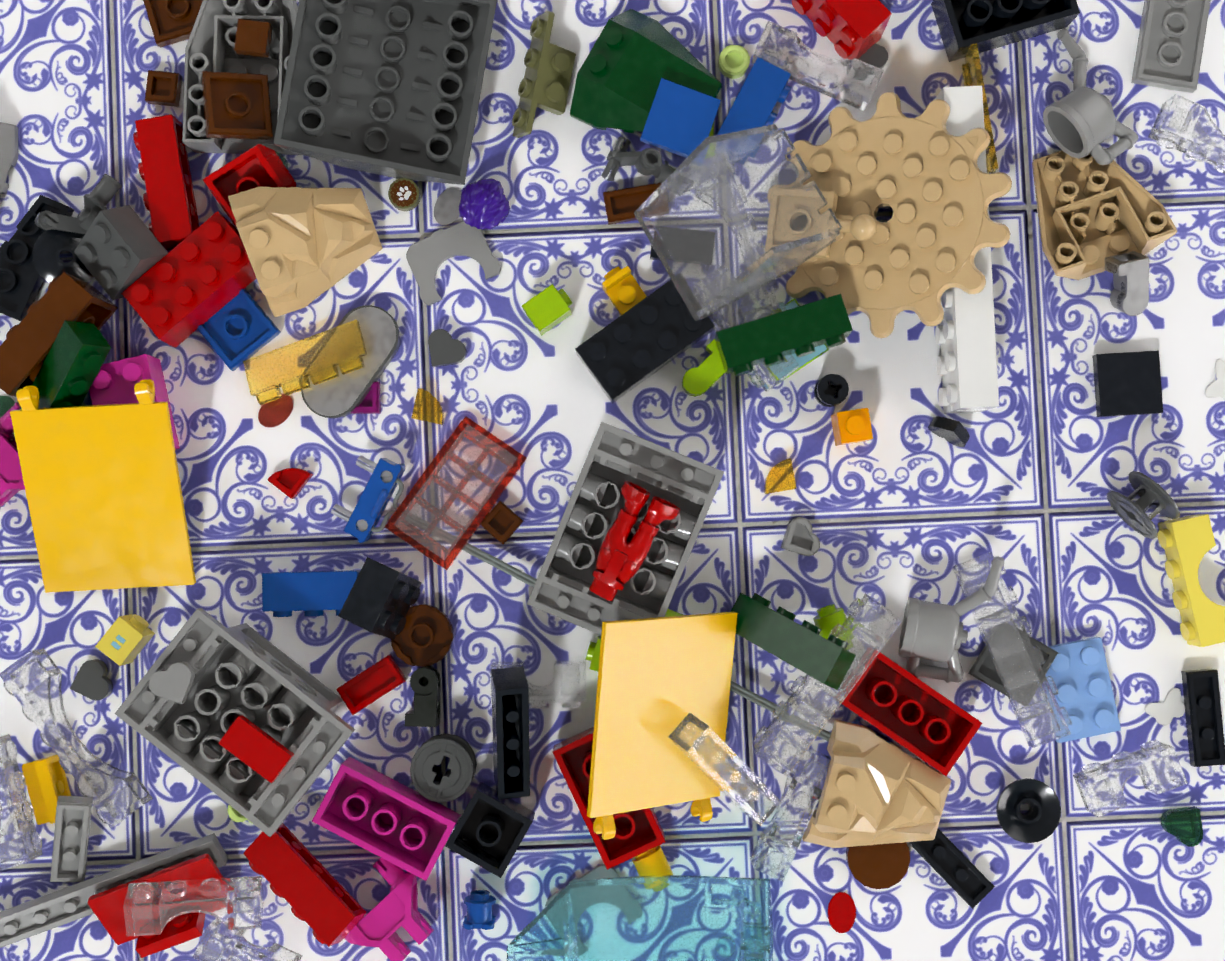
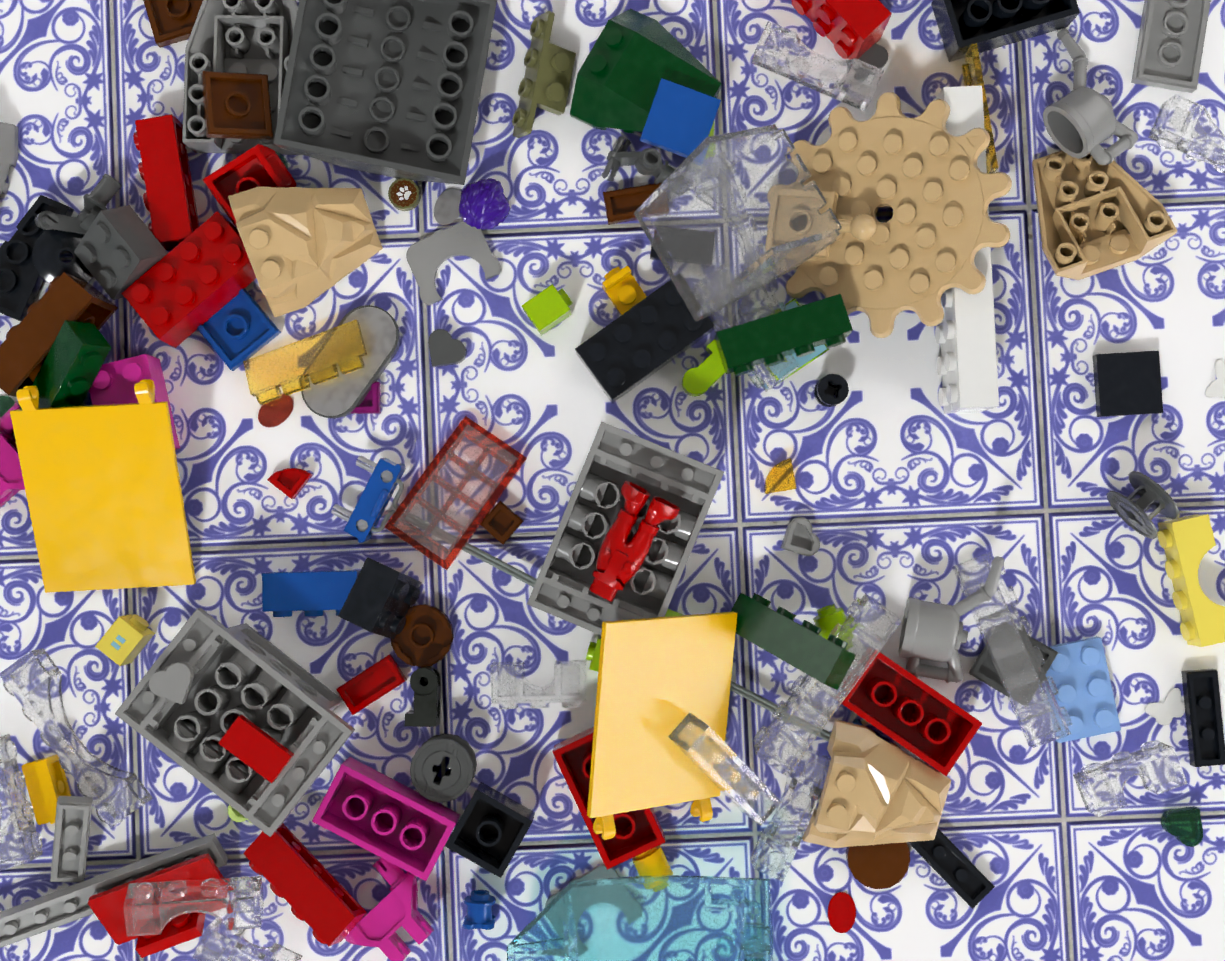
(93, 680): dark grey tile -> none
(163, 88): reddish brown tile -> none
(253, 38): reddish brown tile -> none
(427, 408): clear yellow tile -> none
(510, 732): black brick -> none
(733, 61): yellowish green tile -> none
(758, 98): blue brick -> none
(851, 426): light orange brick -> none
(949, 430): black tile -> none
(1041, 817): black dish -> none
(1129, 282): leg -> none

